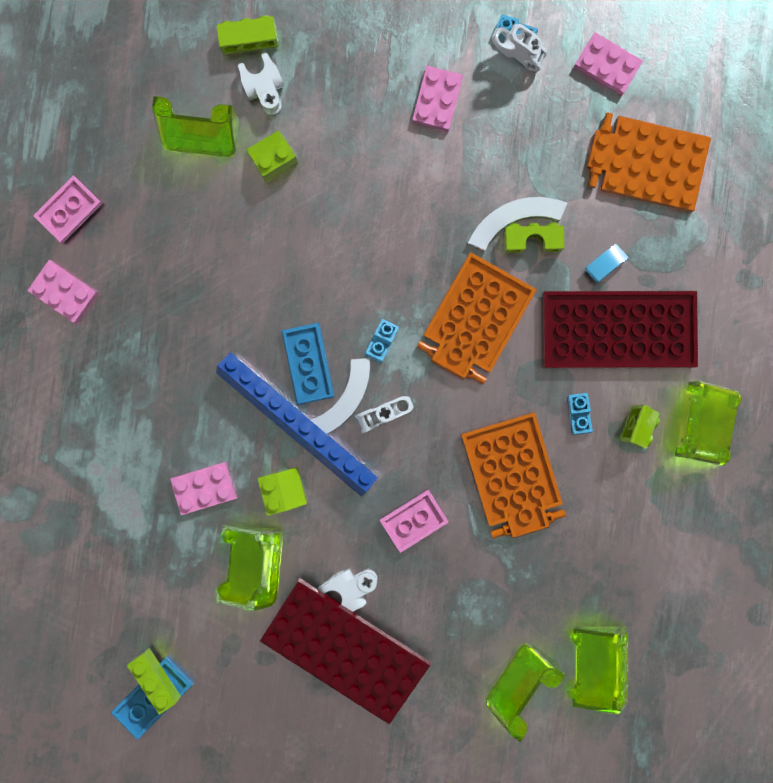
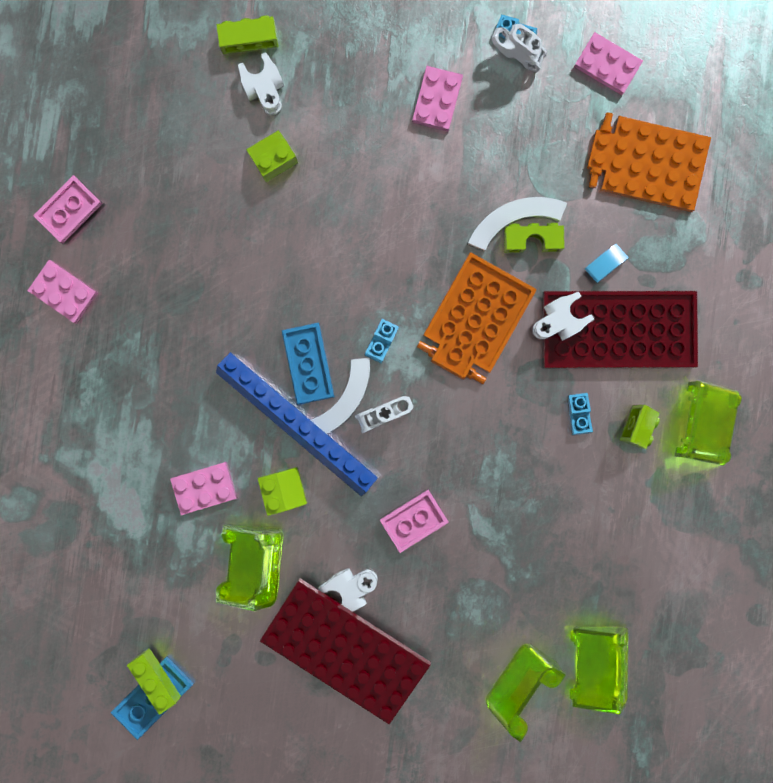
(196, 134): clear neon green windscreen -> none
(513, 476): orange plate -> none
(560, 319): none -> white piece

